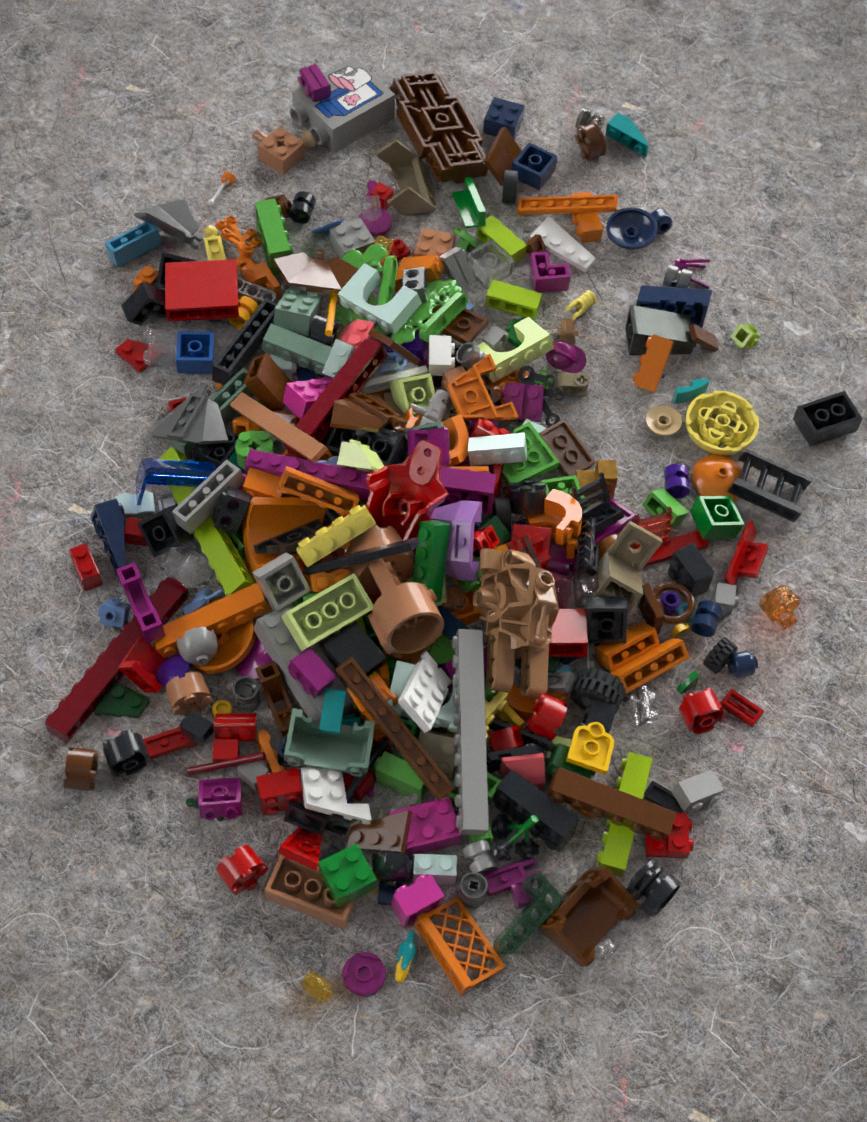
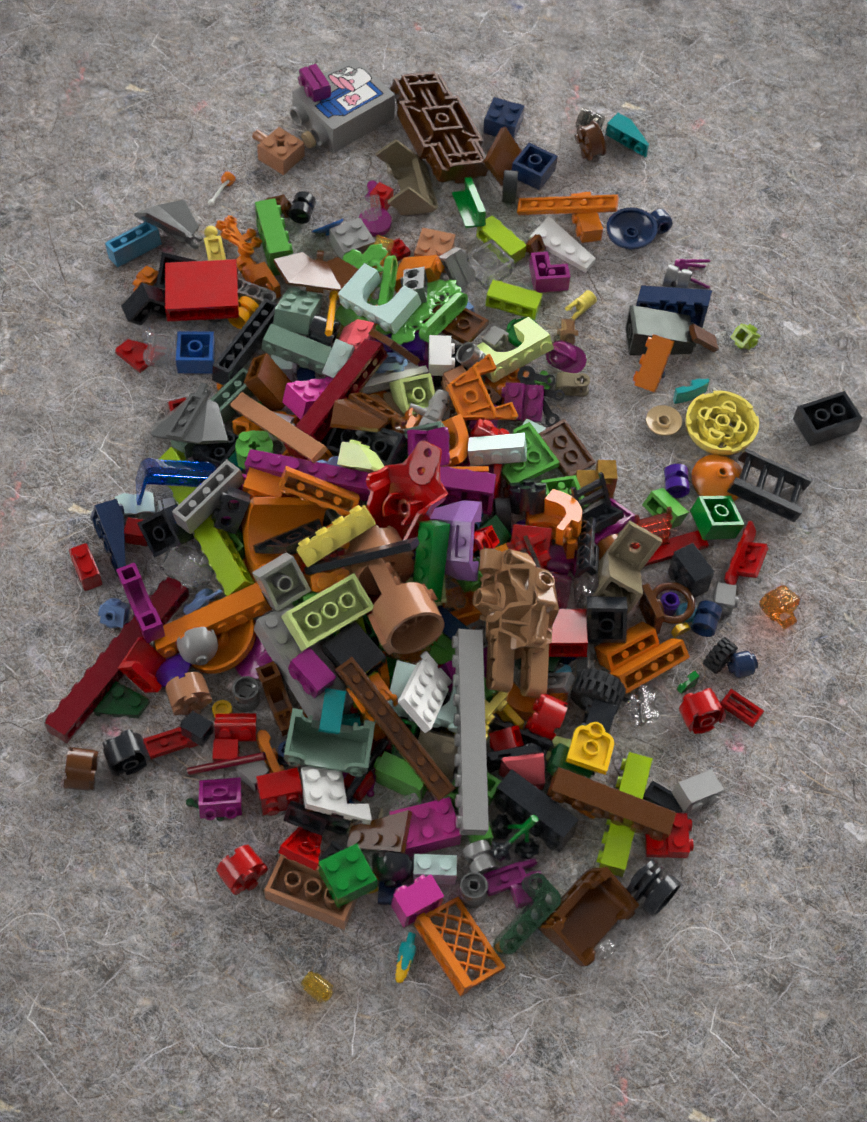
(364, 974): magenta tile -> none
(467, 239): bright green tile -> none

